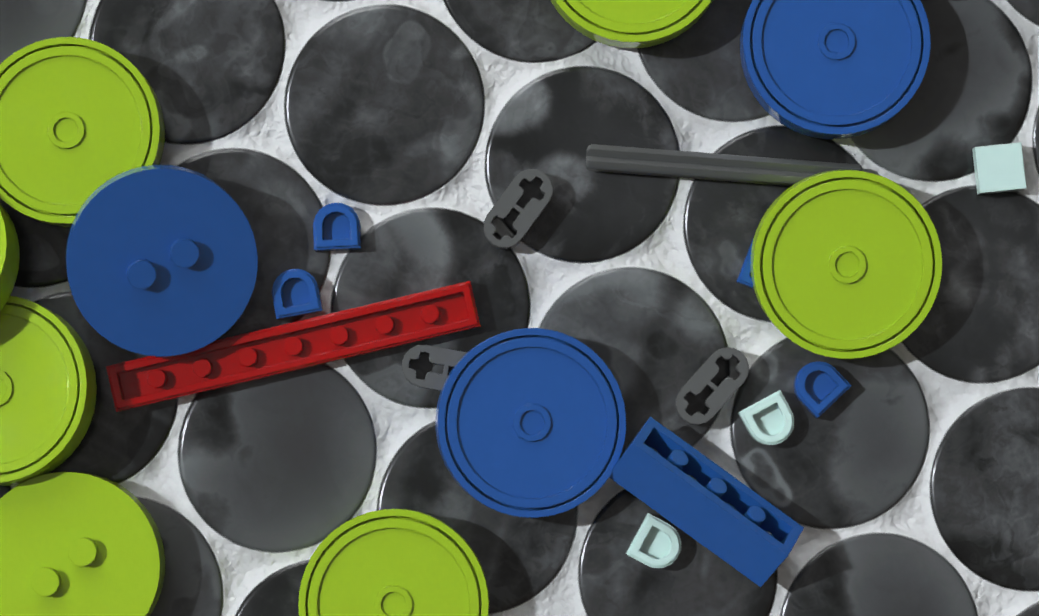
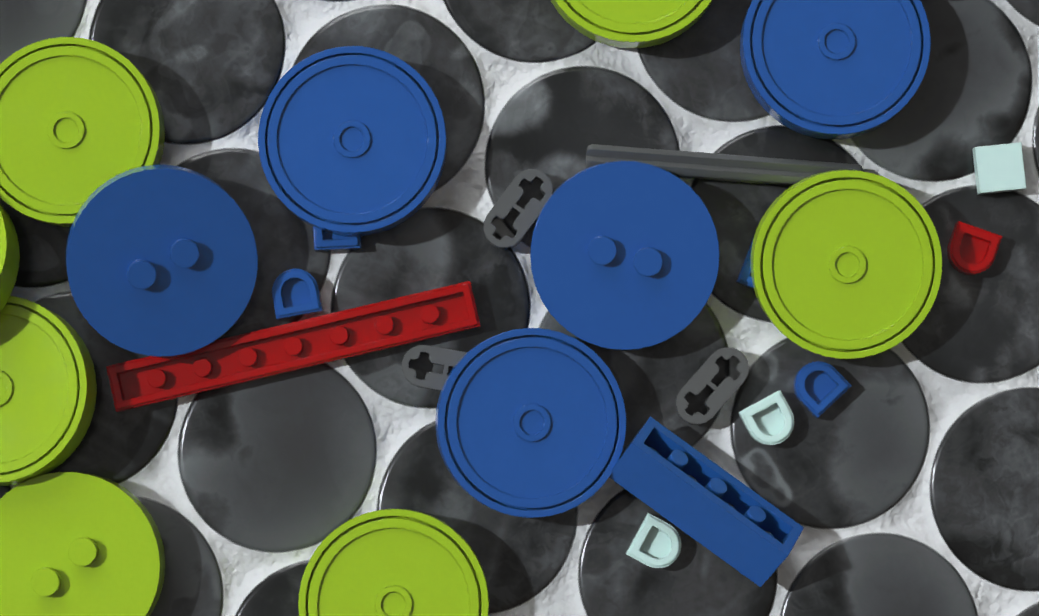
(352, 140): none -> blue brick
(624, 255): none -> blue brick
(972, 248): none -> red tile

